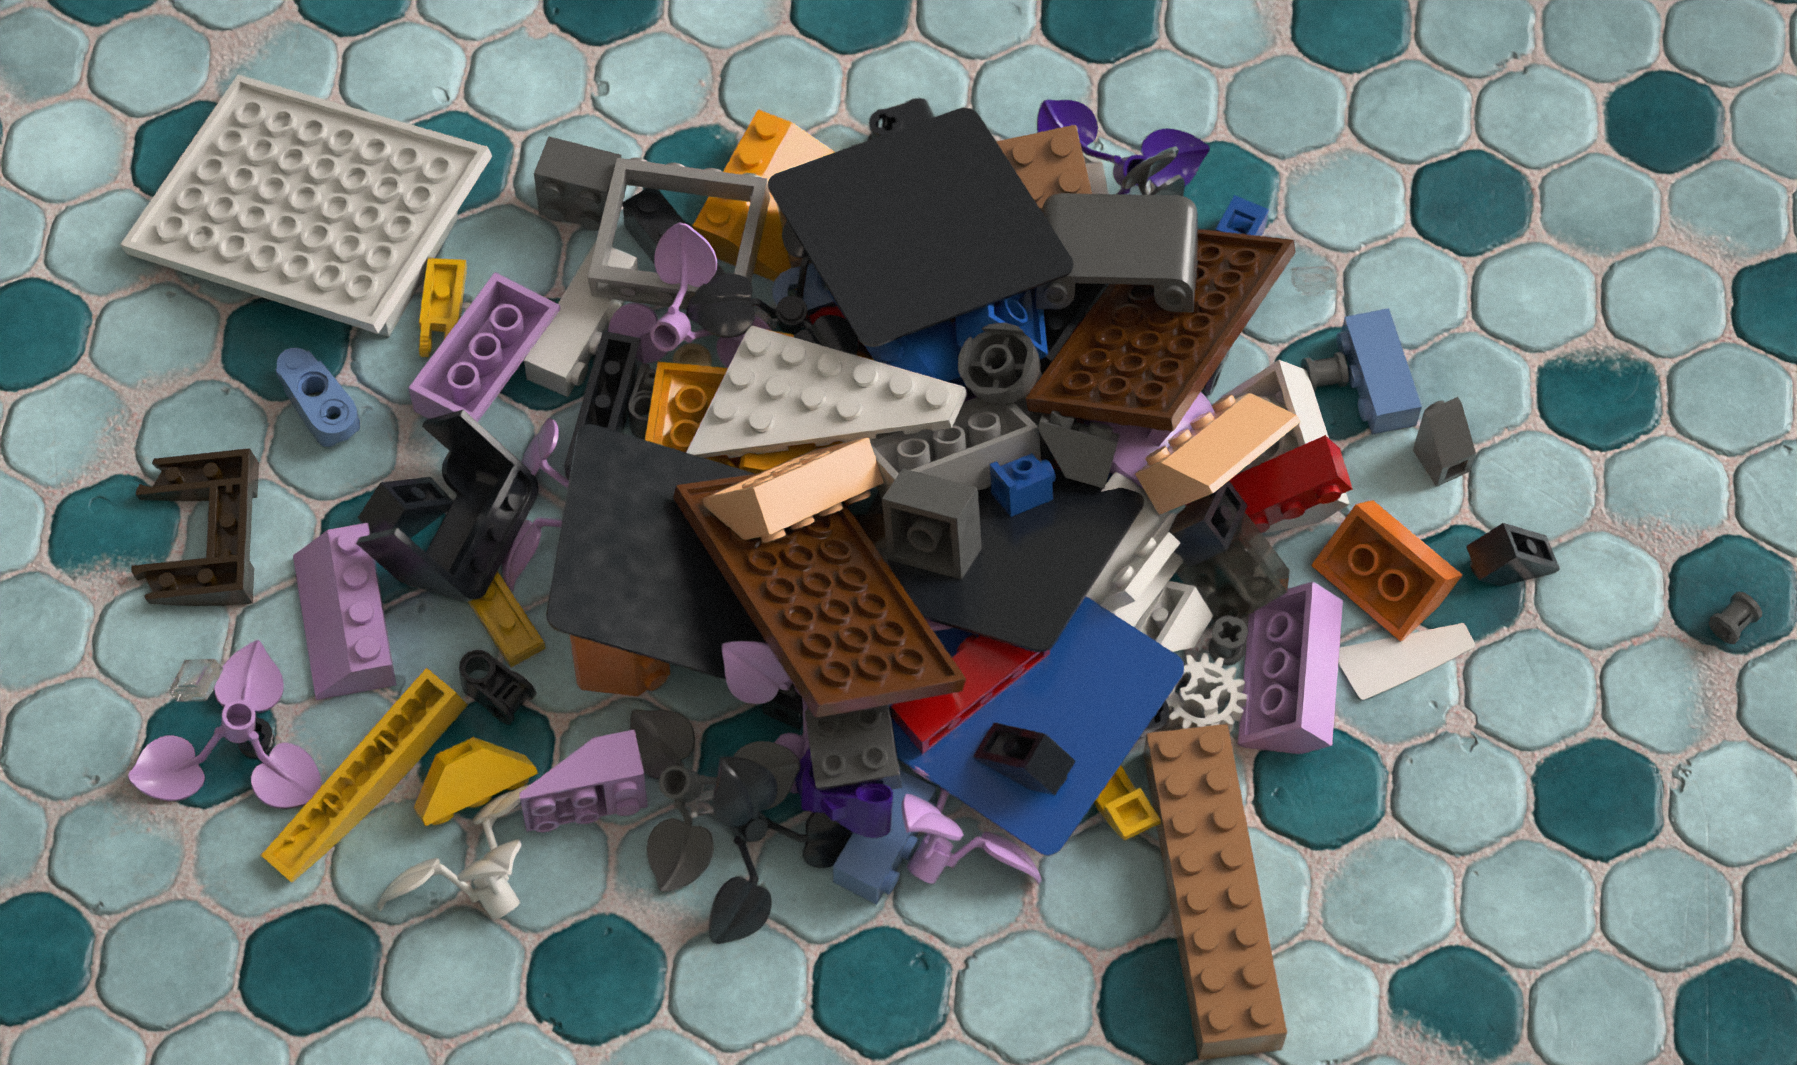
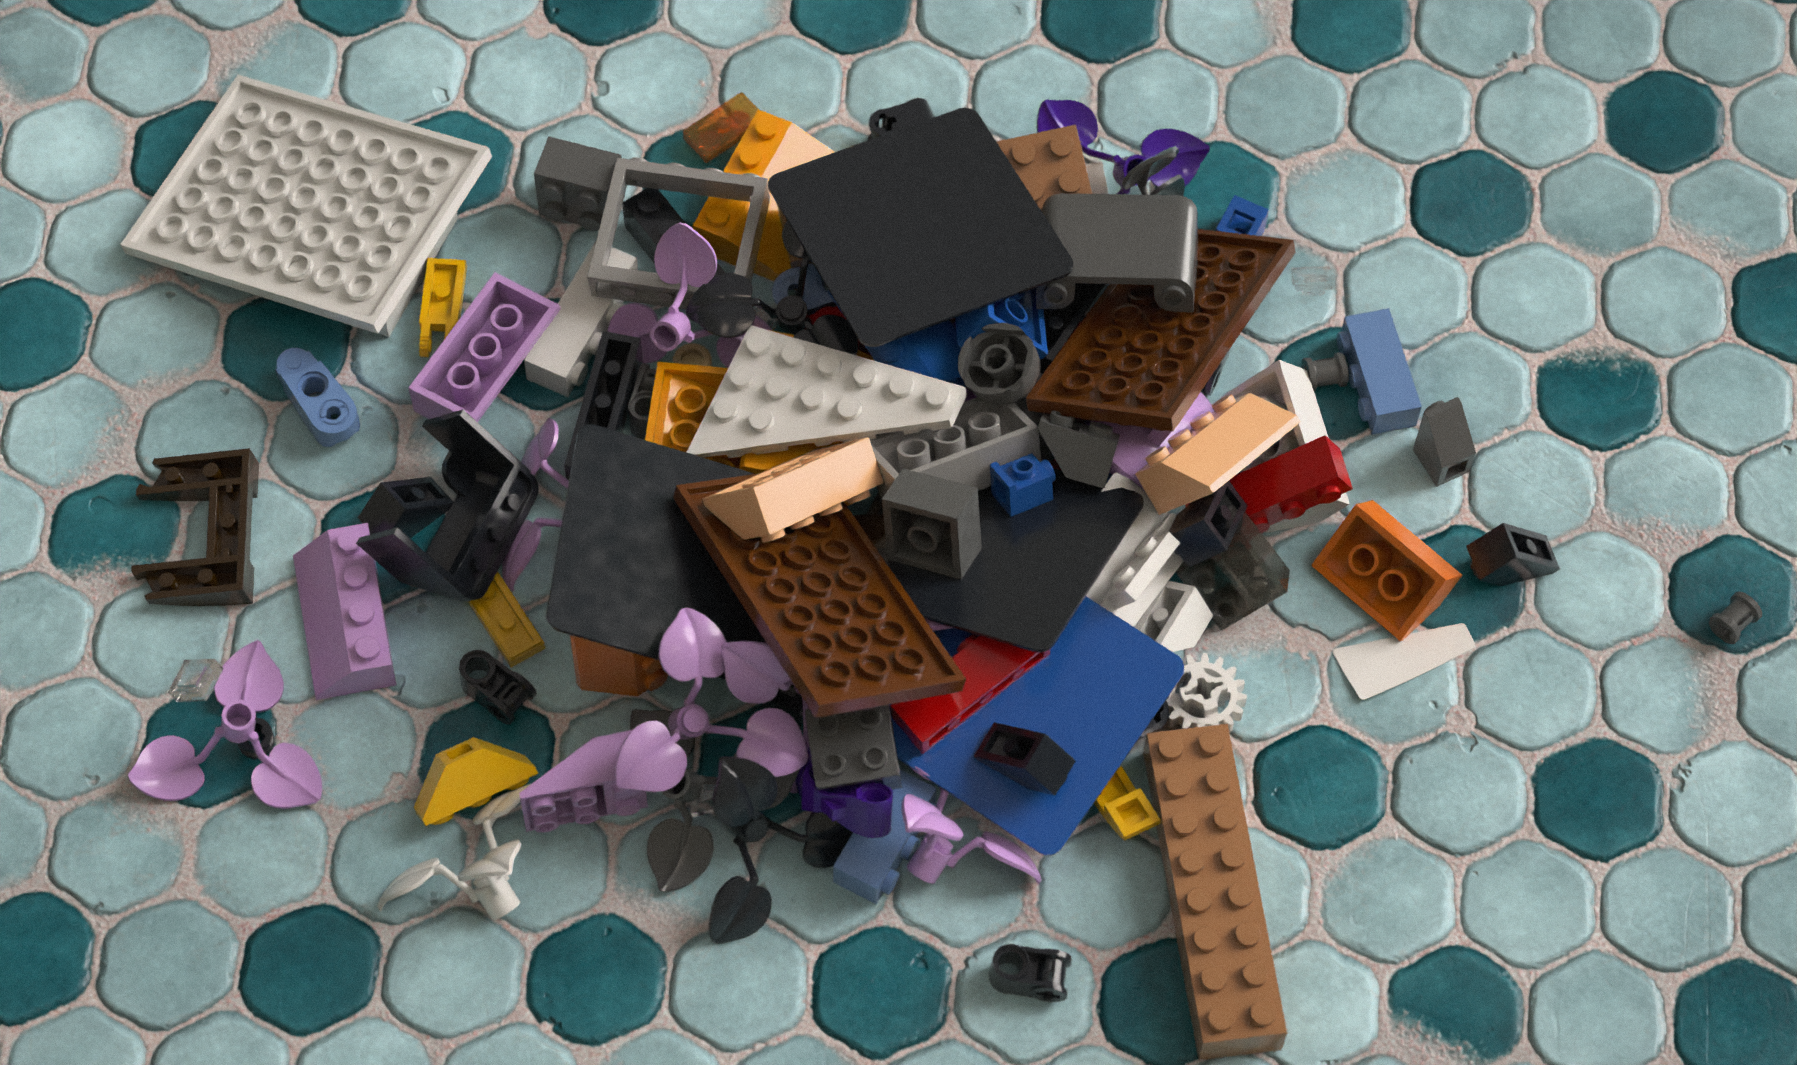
(366, 774): yellow slope -> none
(651, 757): none -> lavender plant
(720, 127): none -> clear orange plate
(1033, 974): none -> black piece
(1229, 640): dark grey bush -> none
(1292, 672): lavender slope -> none

